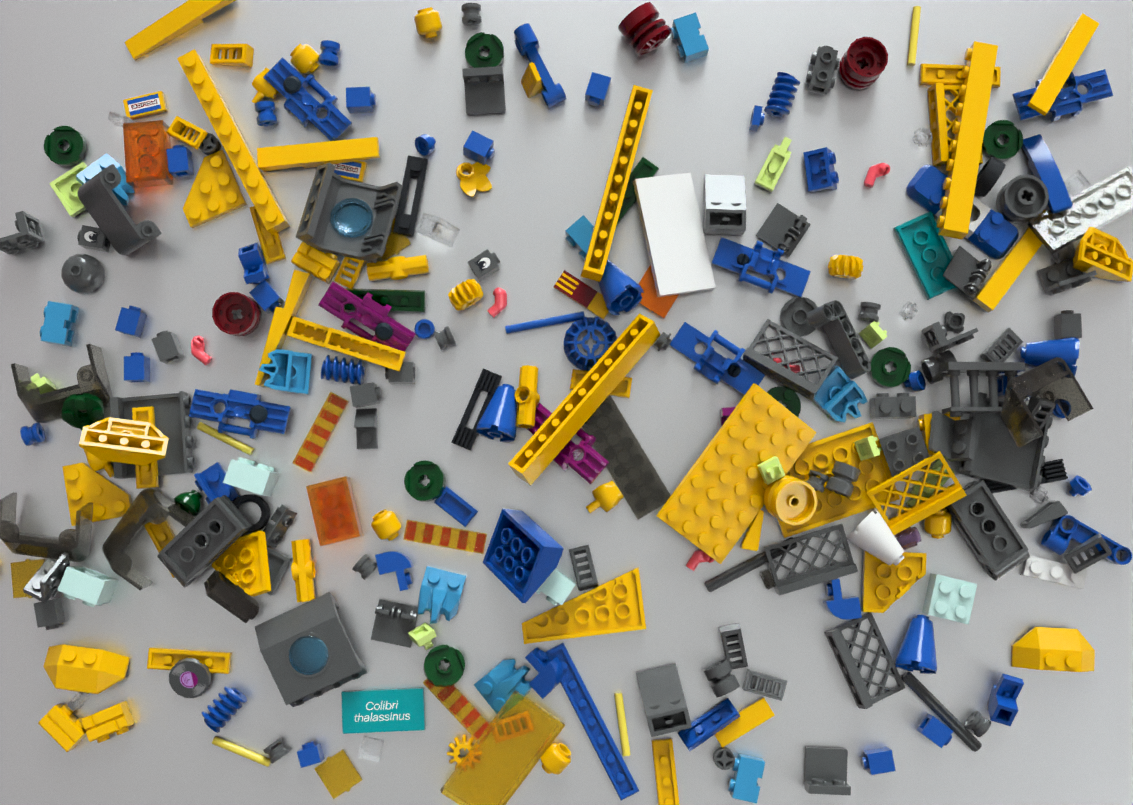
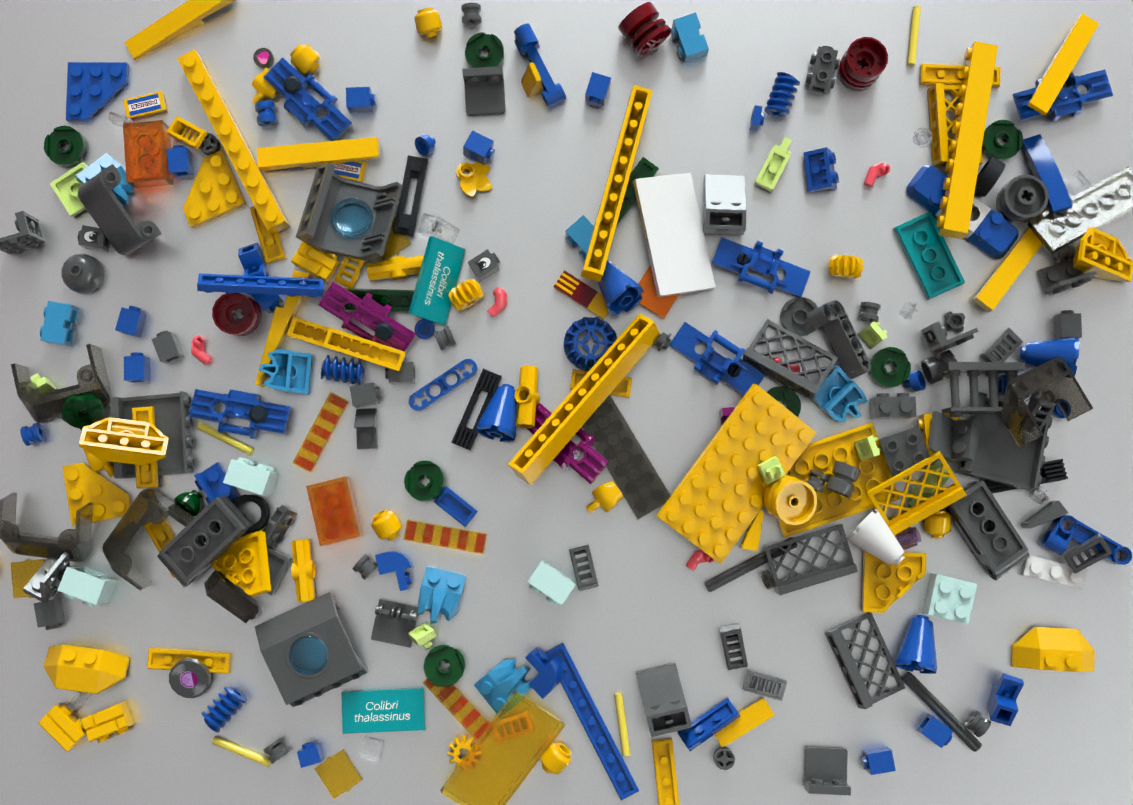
(92, 87): none -> blue plate
(244, 55): yellow slope -> none
(260, 285): none -> blue plate
(263, 58): none -> clear smoke tile
(329, 53): blue wheel -> none
(436, 280): none -> teal tile
(441, 382): none -> blue beam
(521, 553): blue slope -> none
(544, 322): blue bar -> none
(603, 610): yellow wing -> none
(721, 677): dark grey wheel -> none
(744, 783): dark azure brick -> none
(783, 229): dark grey hinge -> none
(840, 607): blue brick -> none
(967, 272): dark grey hinge -> none
(1079, 486): blue tile -> none

